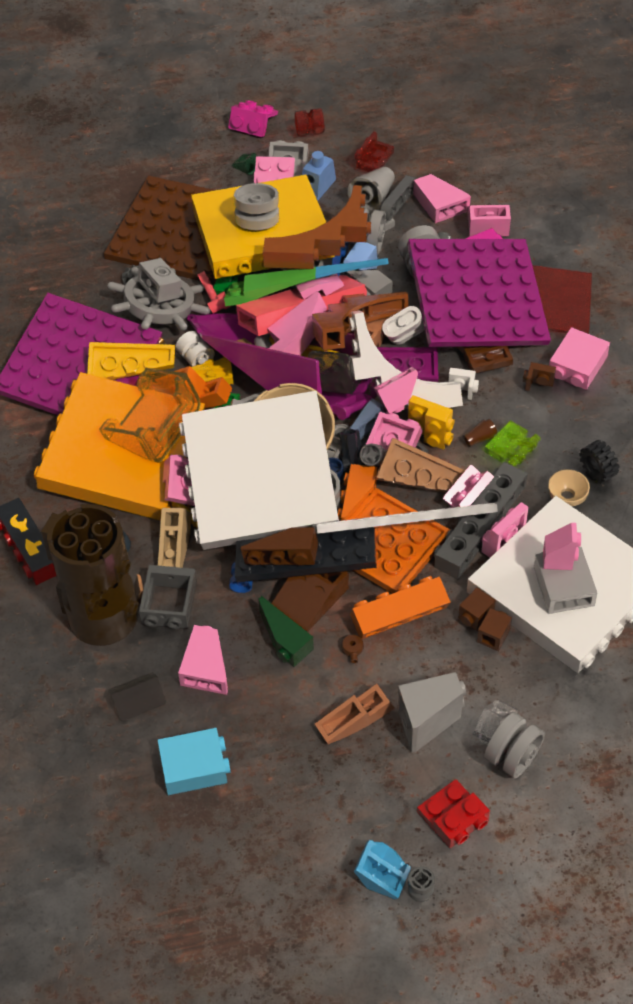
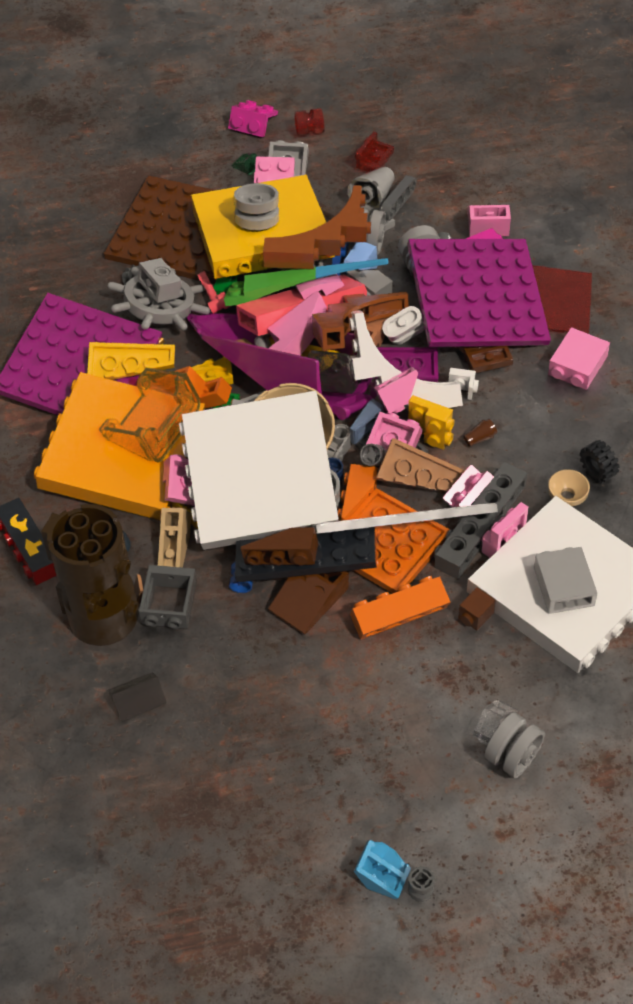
(193, 761): medium azure brick -> none
(194, 348): white wheel -> none
(203, 662): bright pink slope -> none
(288, 638): dark green slope -> none
(320, 173): medium blue torso -> none
(350, 449): black piece -> none
(352, 646): reddish brown piece -> none
(354, 714): nougat slope -> none
(429, 707): light grey slope -> none
(440, 198): bright pink slope -> none
(454, 813): red plate -> none
(494, 629): reddish brown brick -> none
(506, 442): clear neon green plate -> none
(539, 374): reddish brown bracket -> none
(561, 548): bright pink slope -> none

